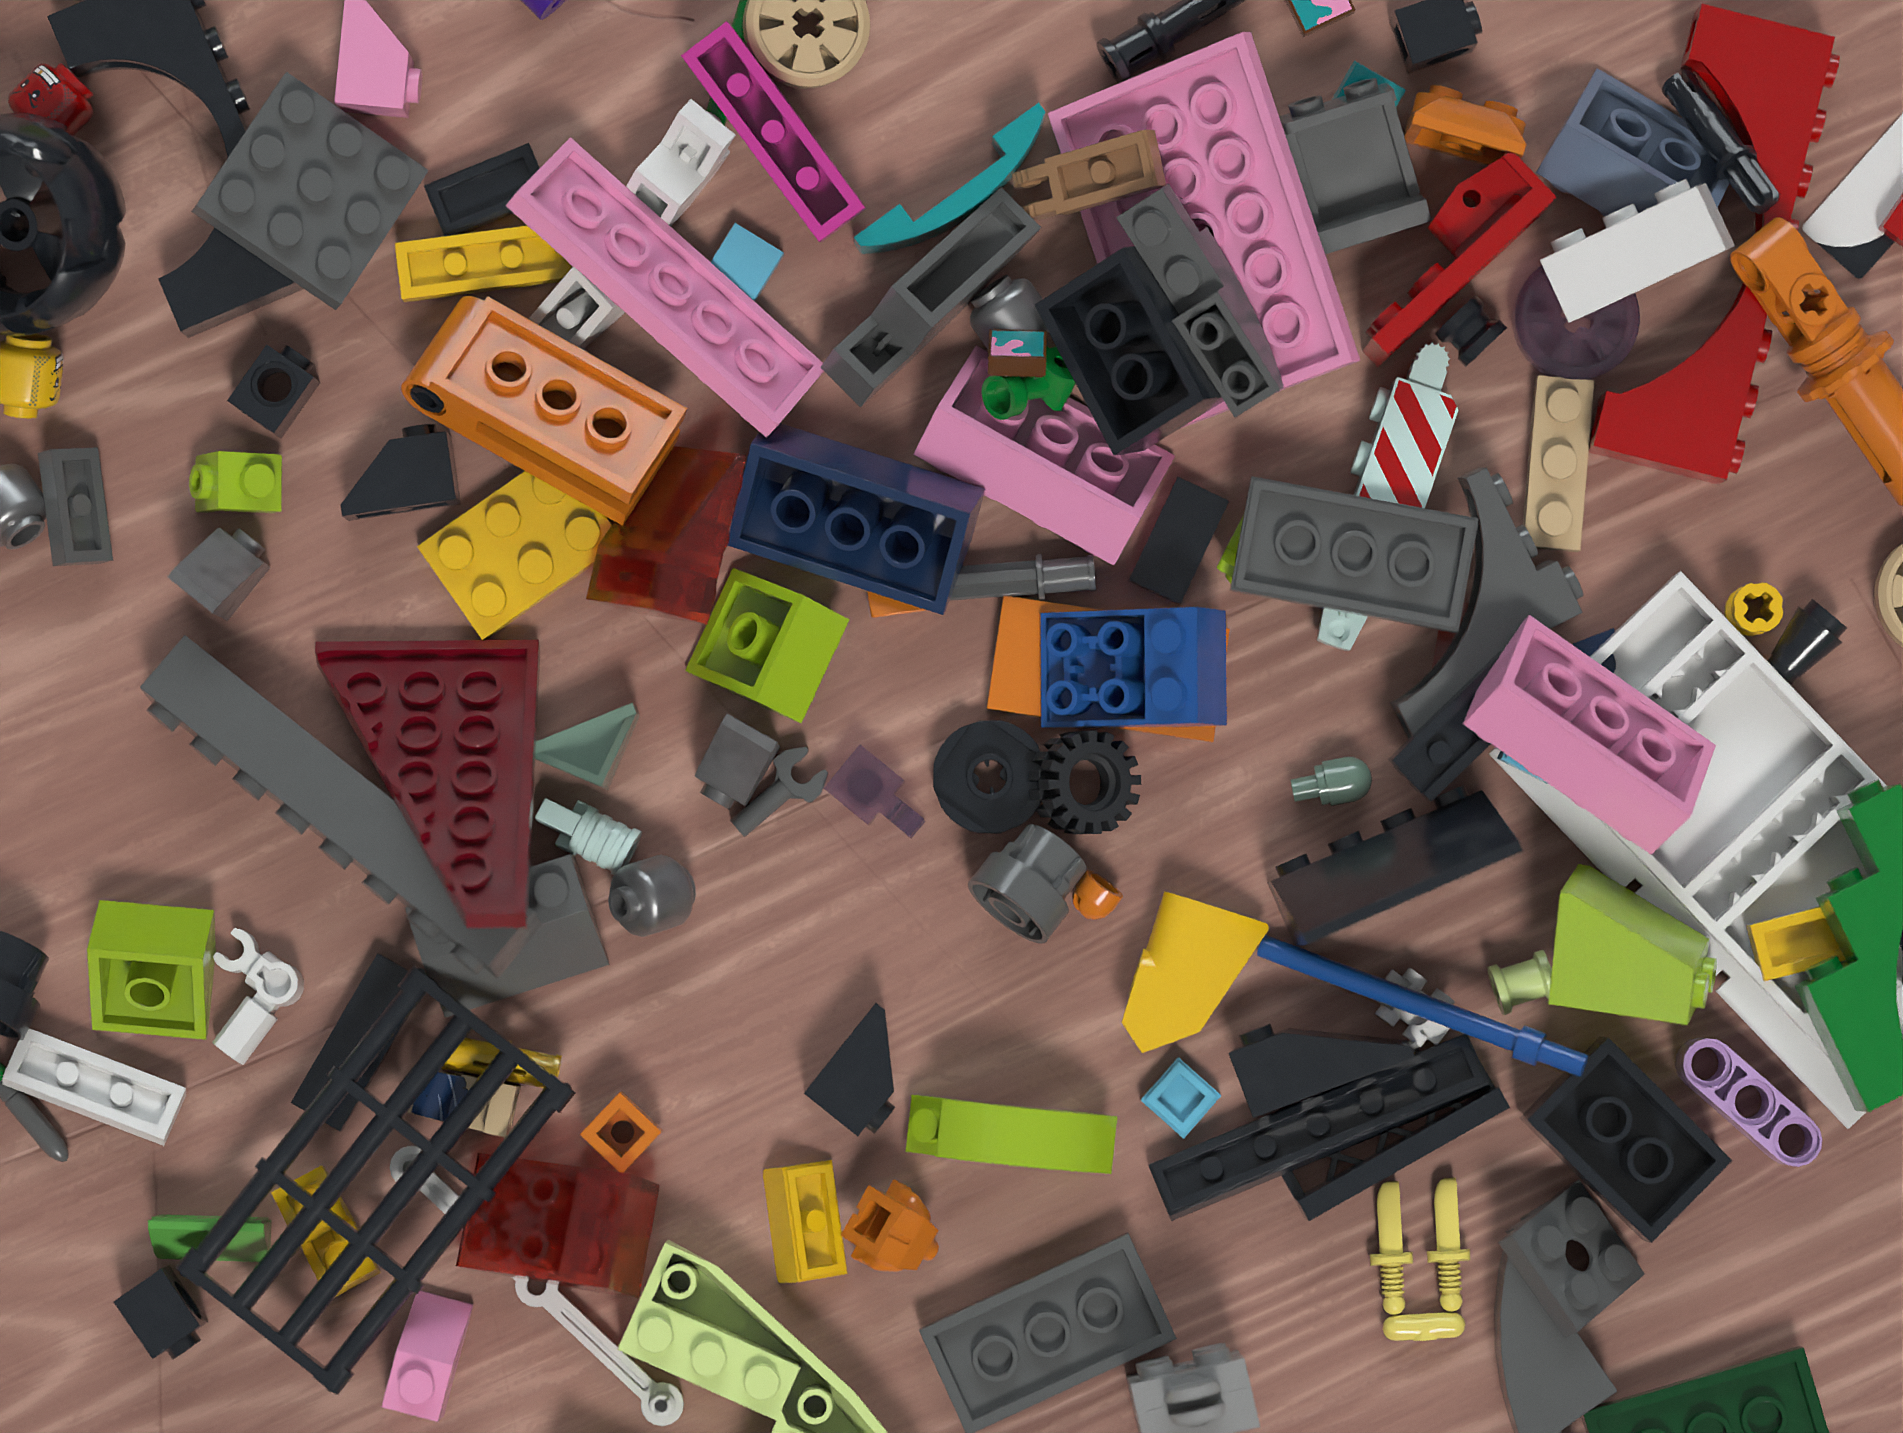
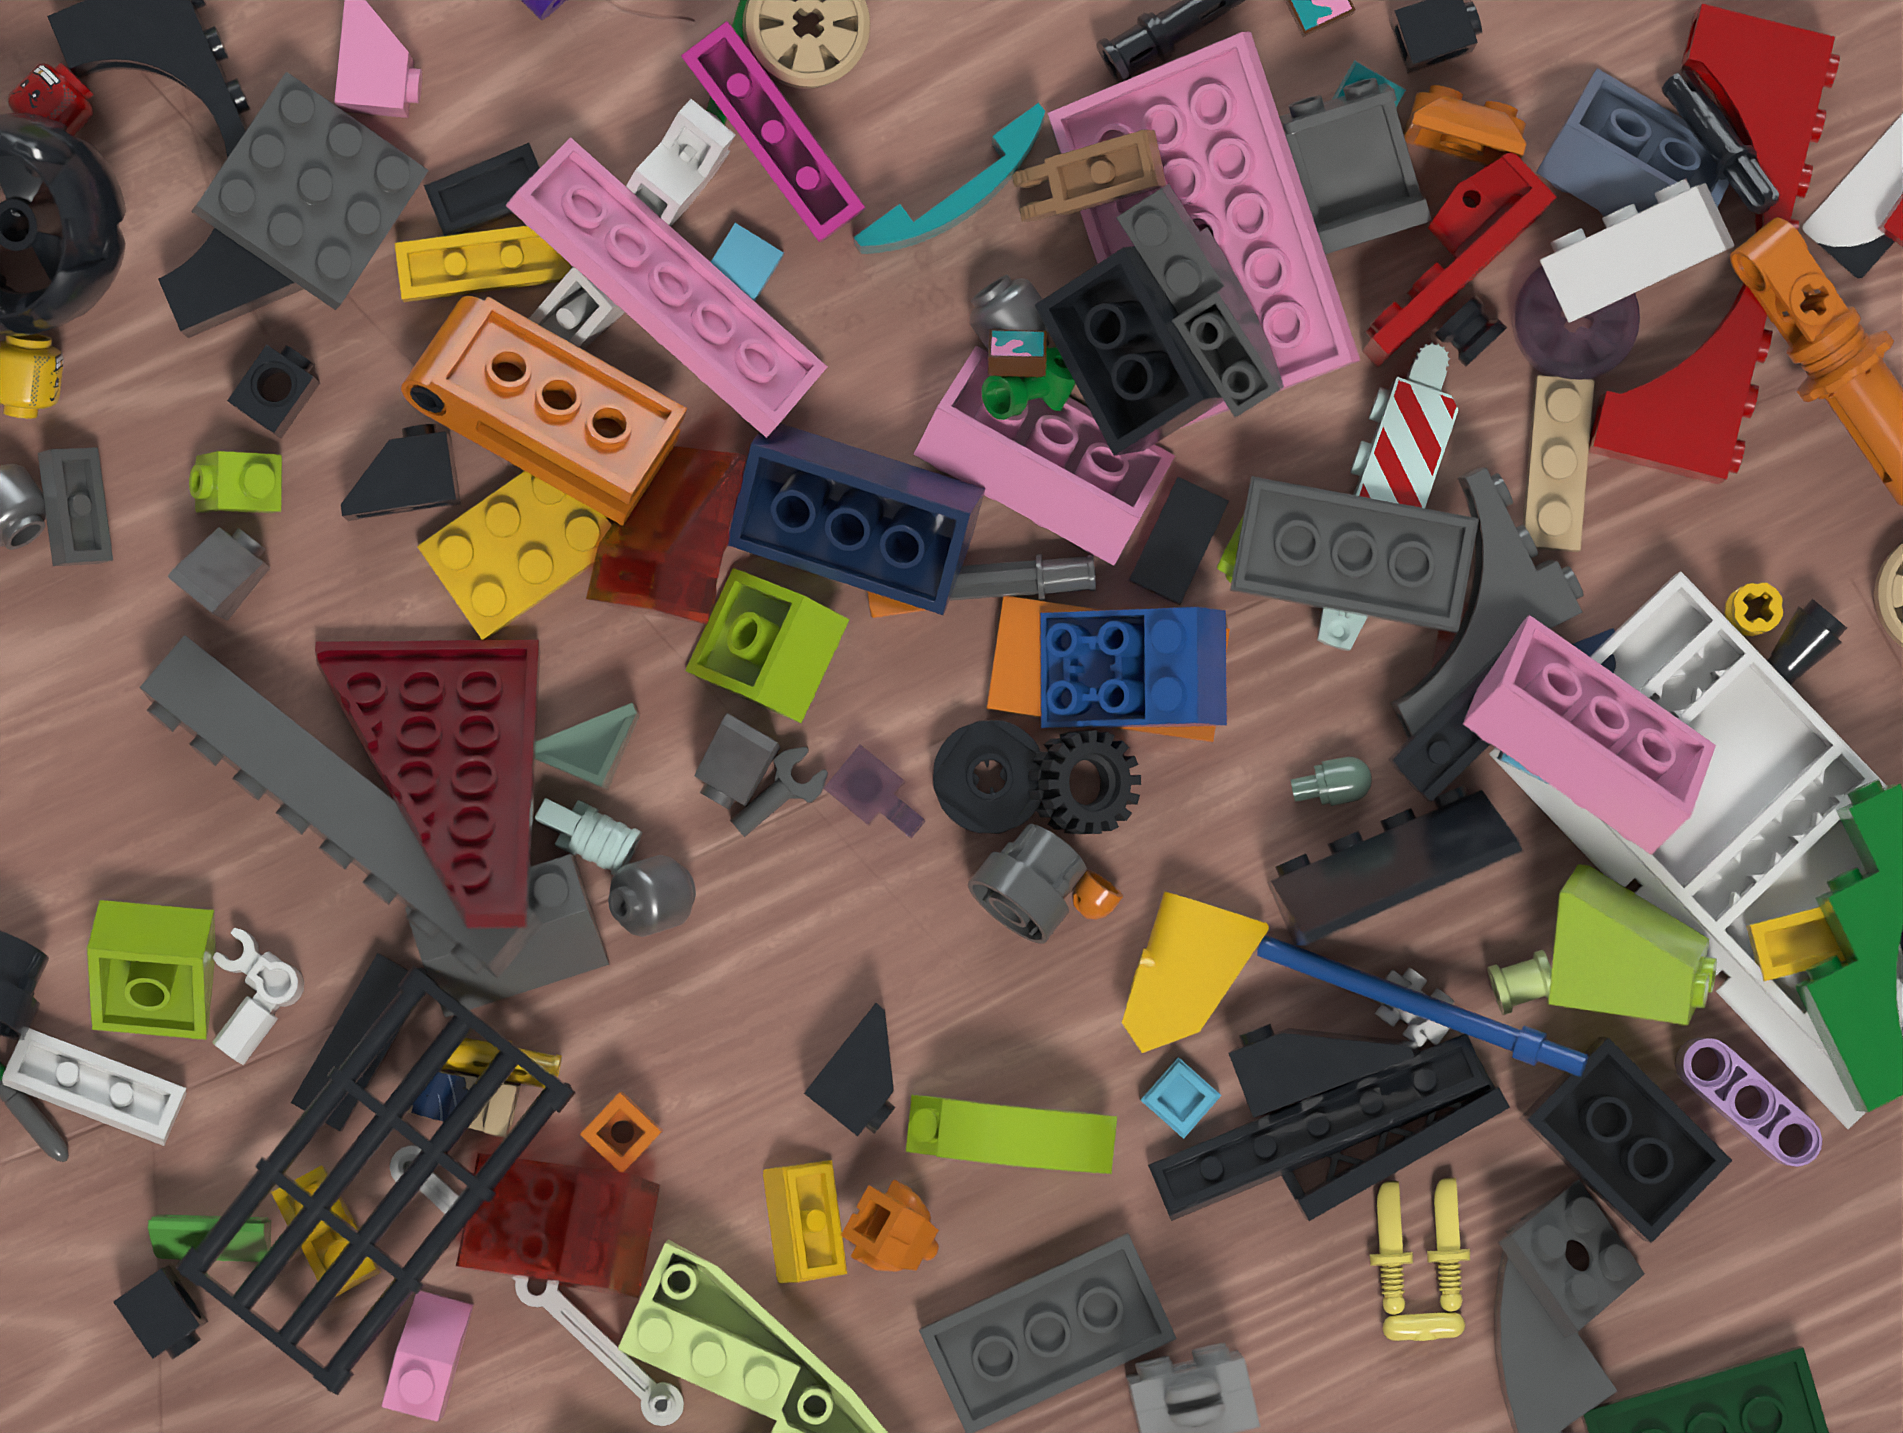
(930, 296): dark grey slope -> none

